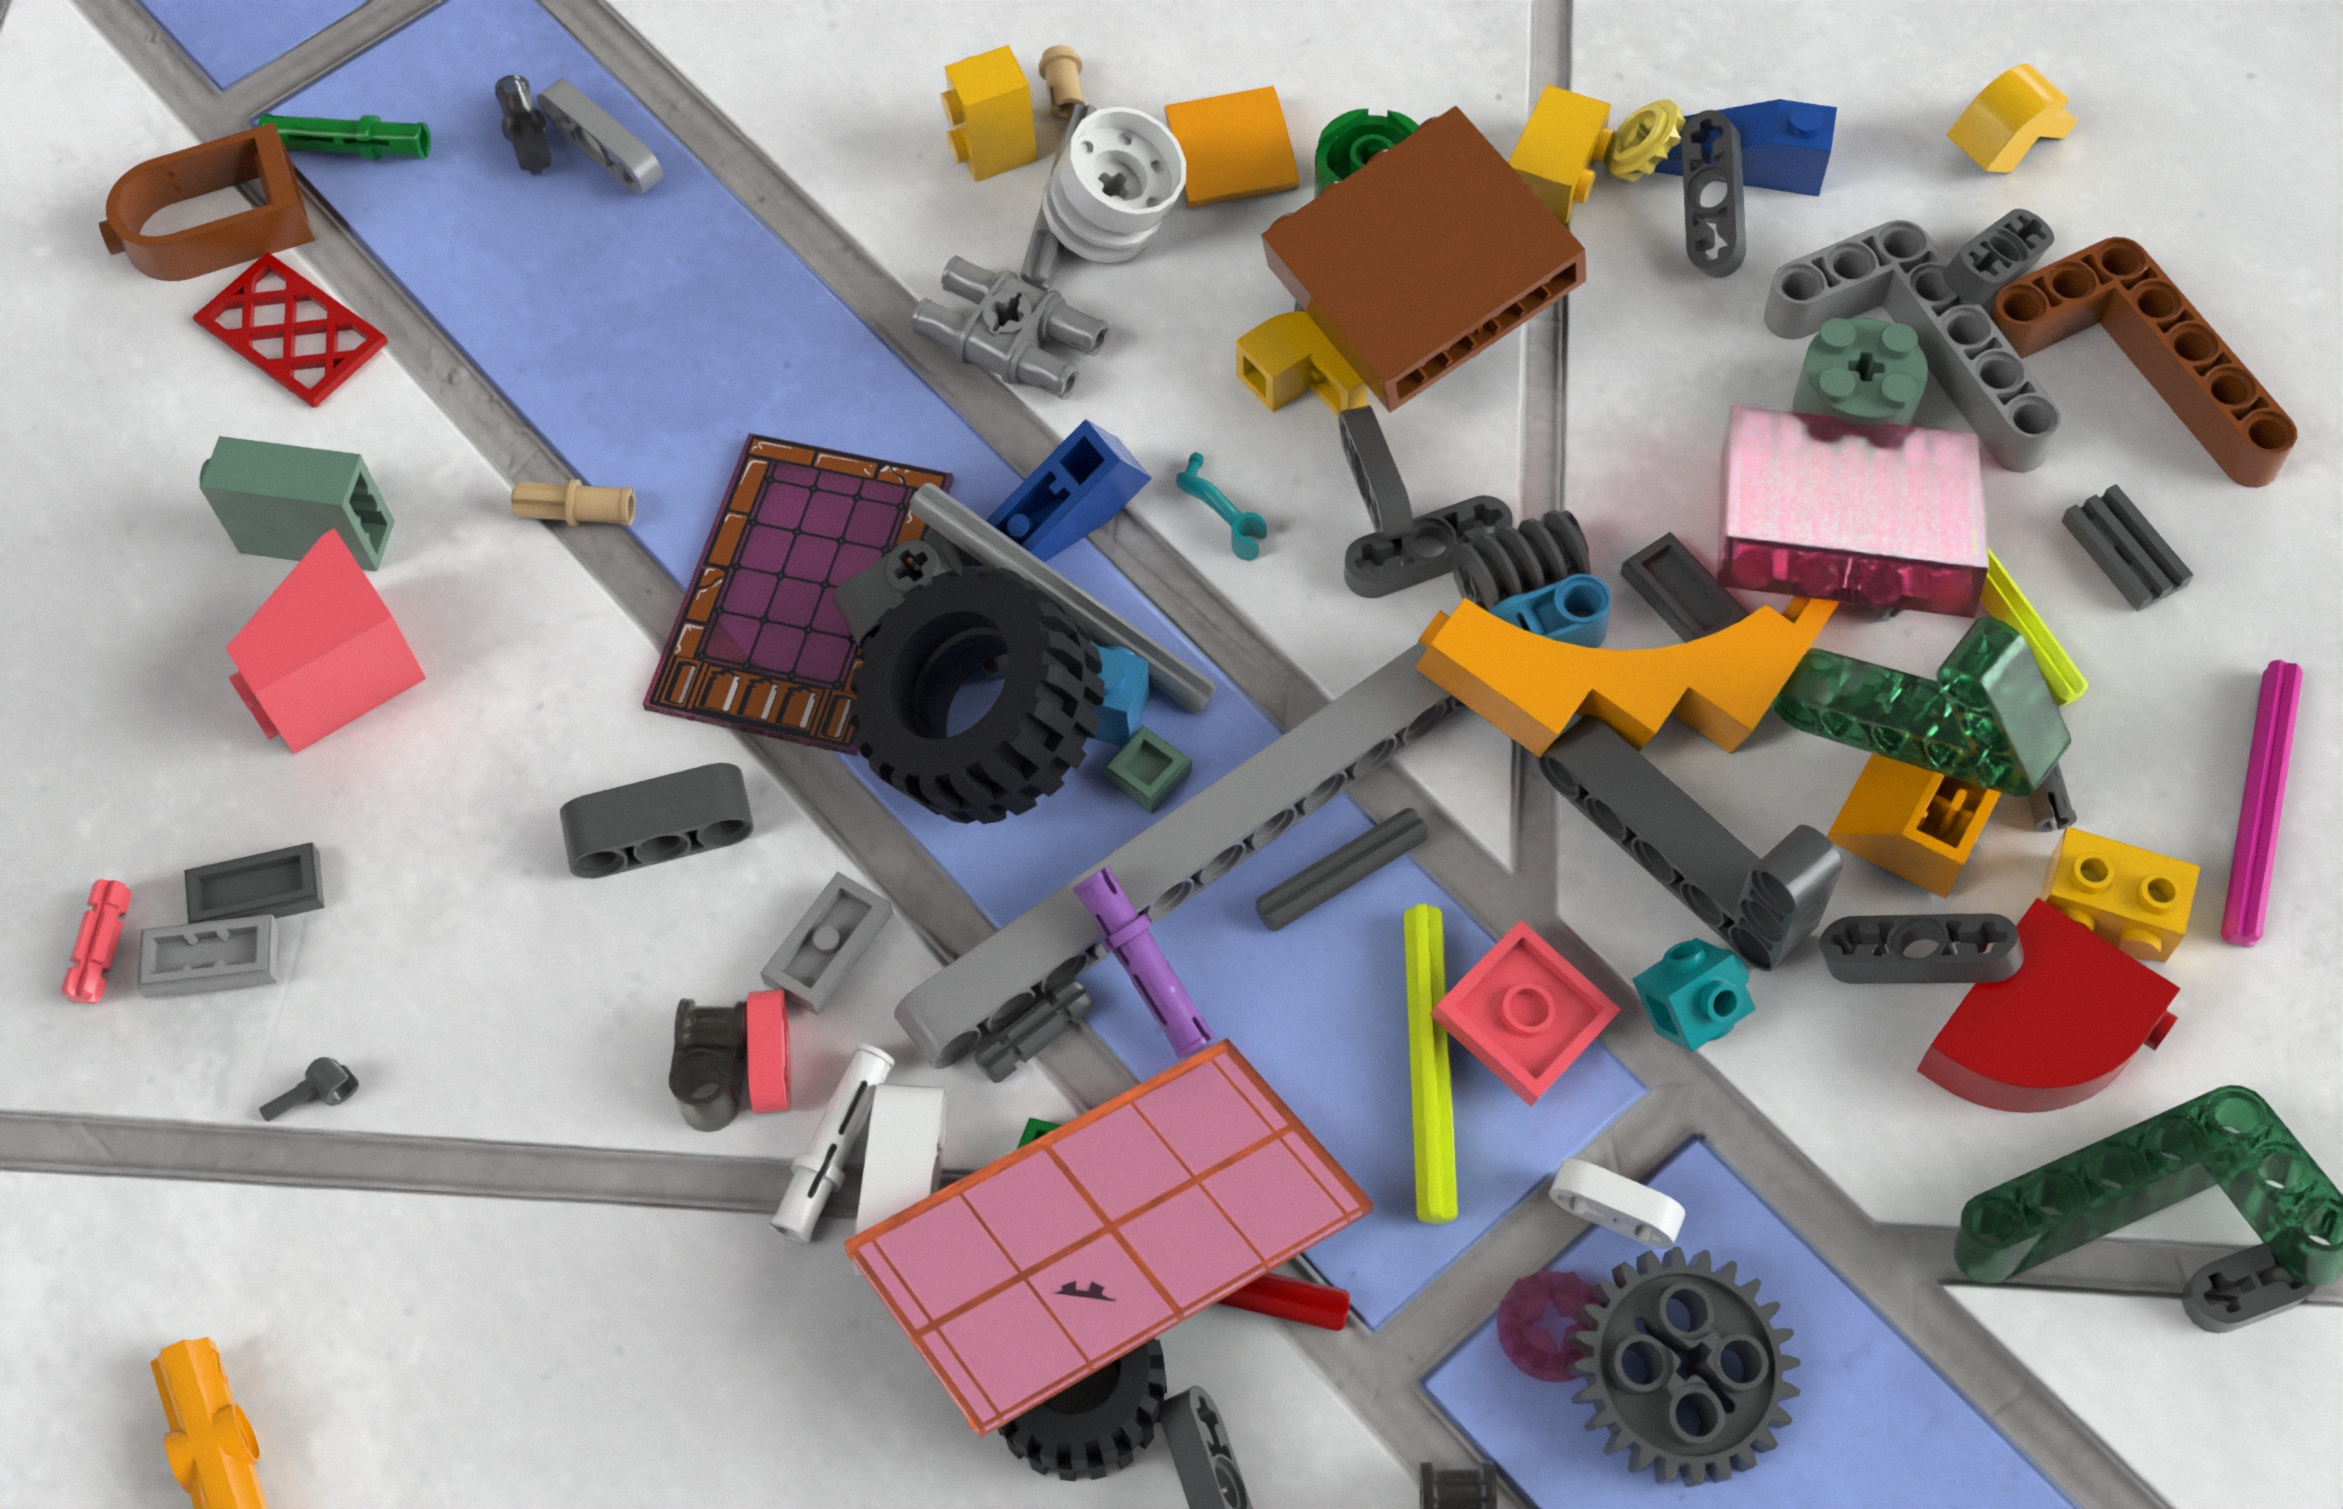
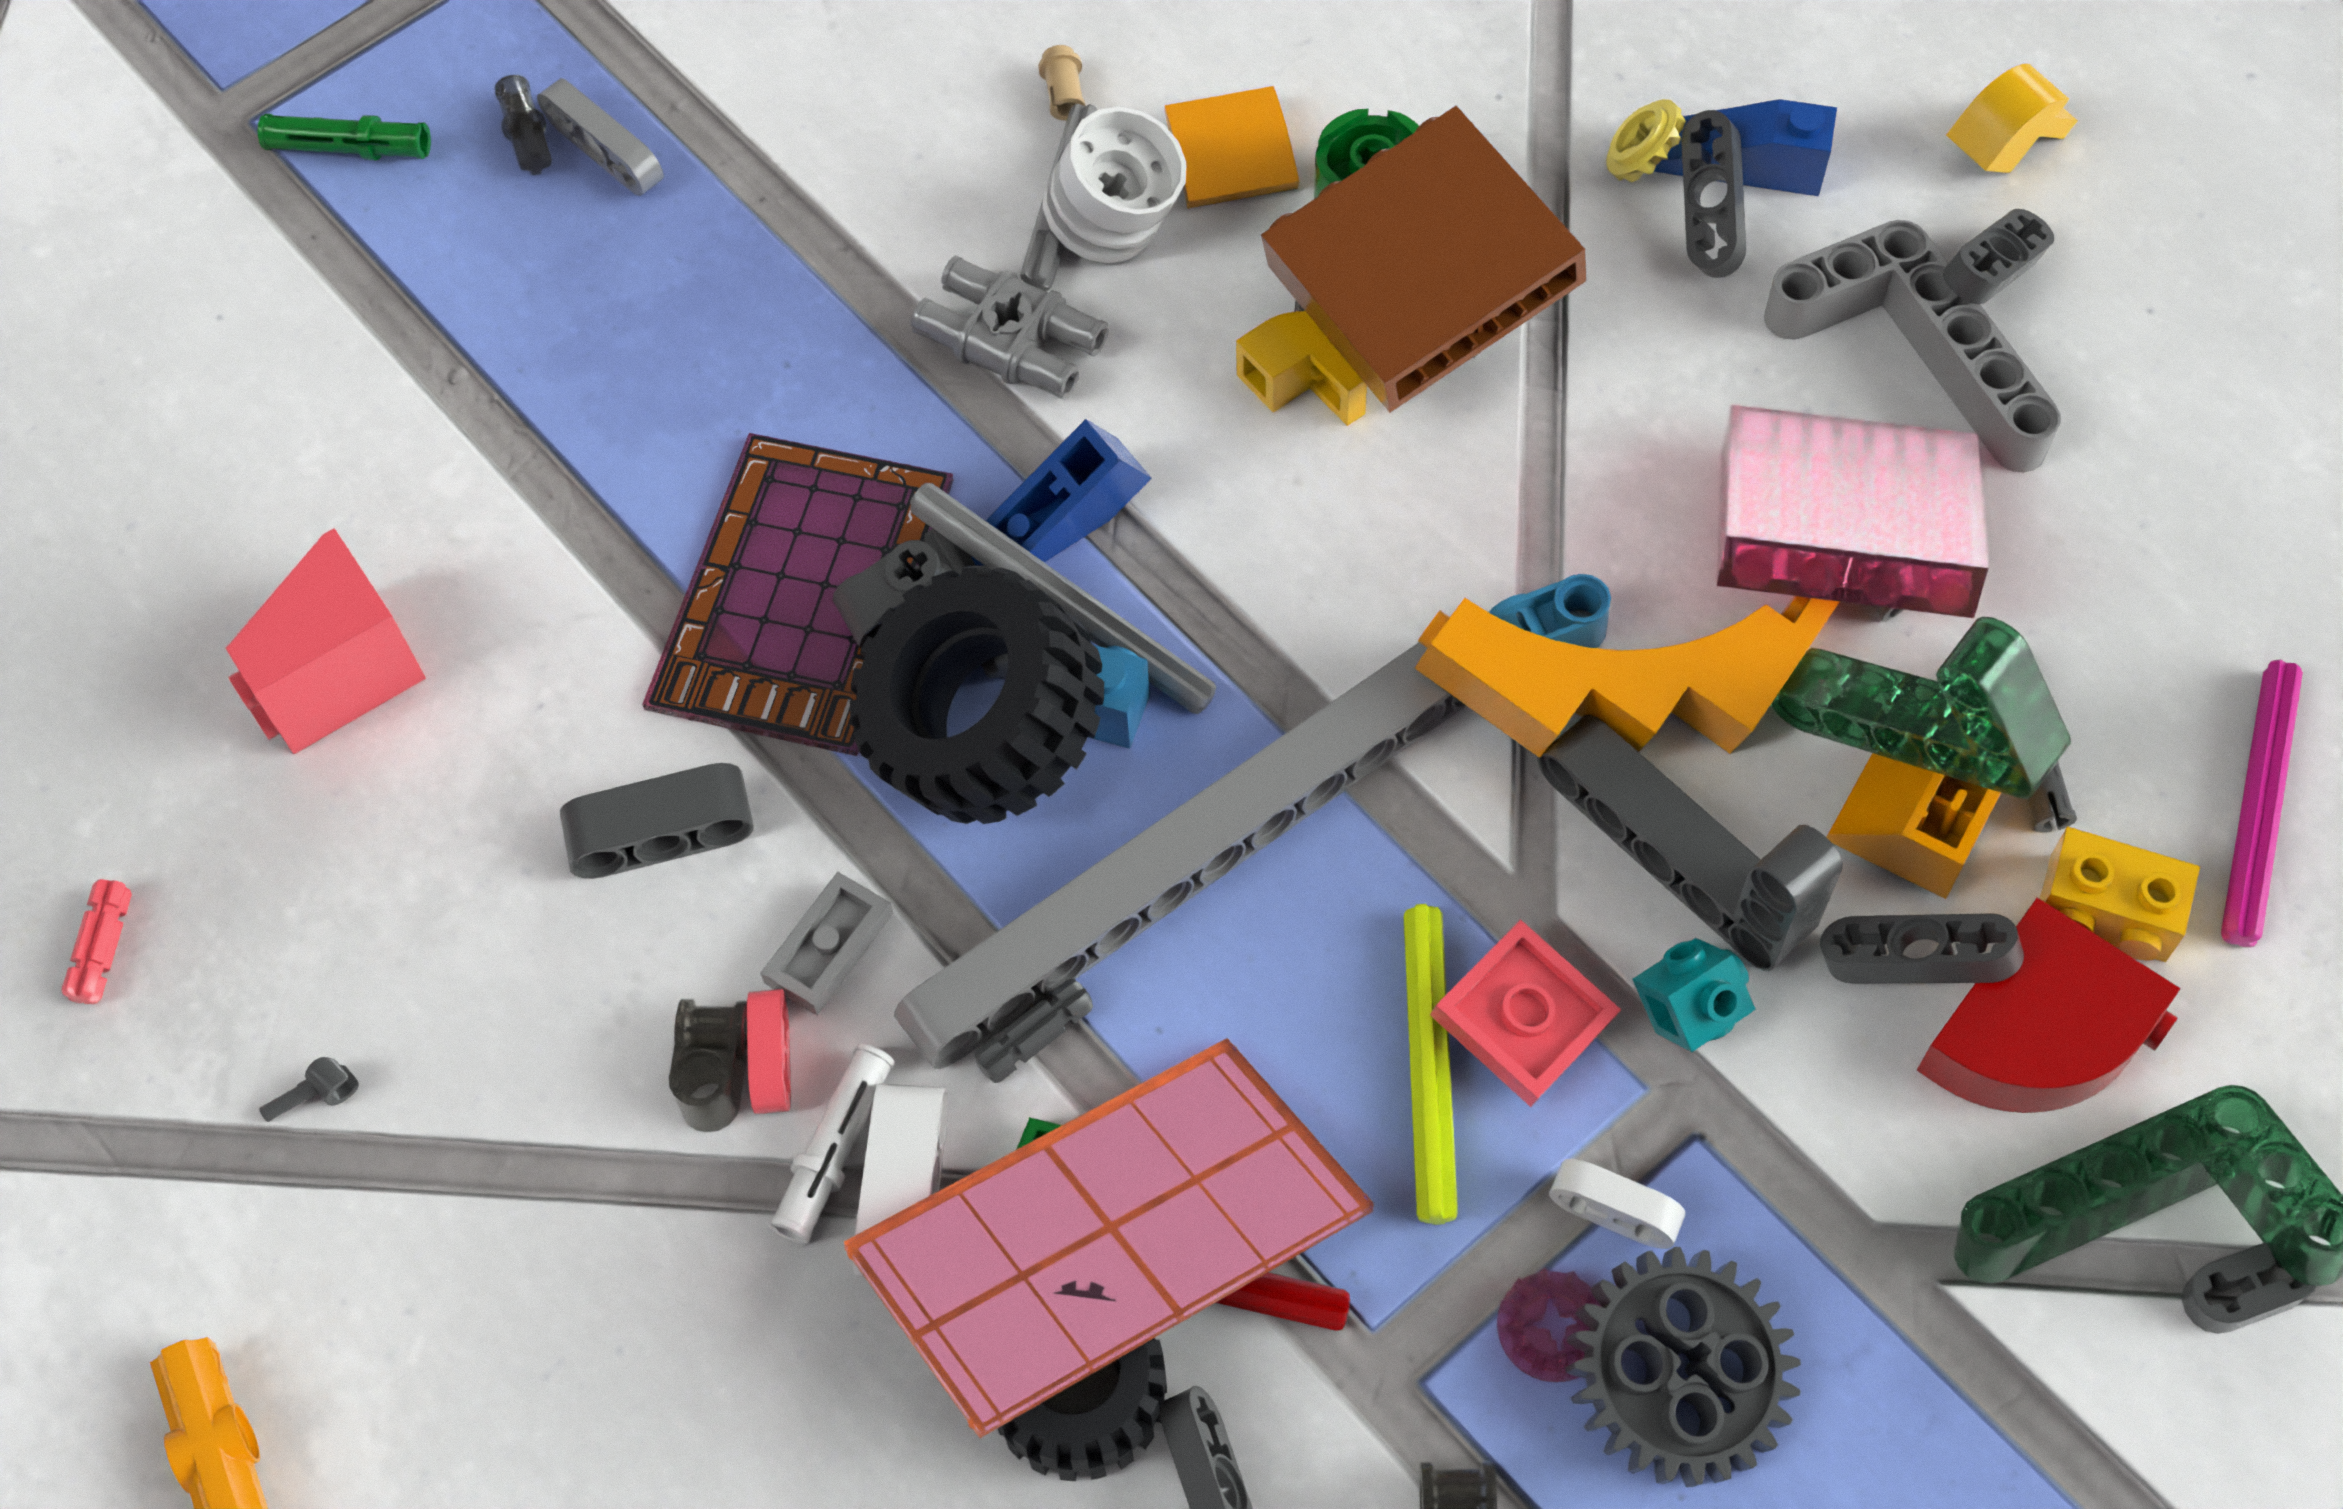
(197, 172): dark orange window -> none
(208, 956): light grey plate -> none
(256, 885): dark grey tile -> none
(287, 496): sand green brick -> none
(337, 365): red window -> none
(574, 502): tan axle -> none
(989, 114): yellow brick -> none
(1143, 961): medium lavender pin -> none
(1147, 769): sand green tile -> none
(1241, 523): teal piece -> none
(1341, 869): dark grey axle -> none
(1375, 473): dark grey beam -> none
(1416, 567): dark grey beam -> none
(1520, 558): dark grey piece -> none
(1561, 148): yellow brick -> none
(1681, 589): dark grey tile -> none
(1863, 373): sand green brick -> none
(2009, 605): neon yellow axle -> none
(2134, 542): dark grey tile -> none
(2164, 339): dark orange beam -> none

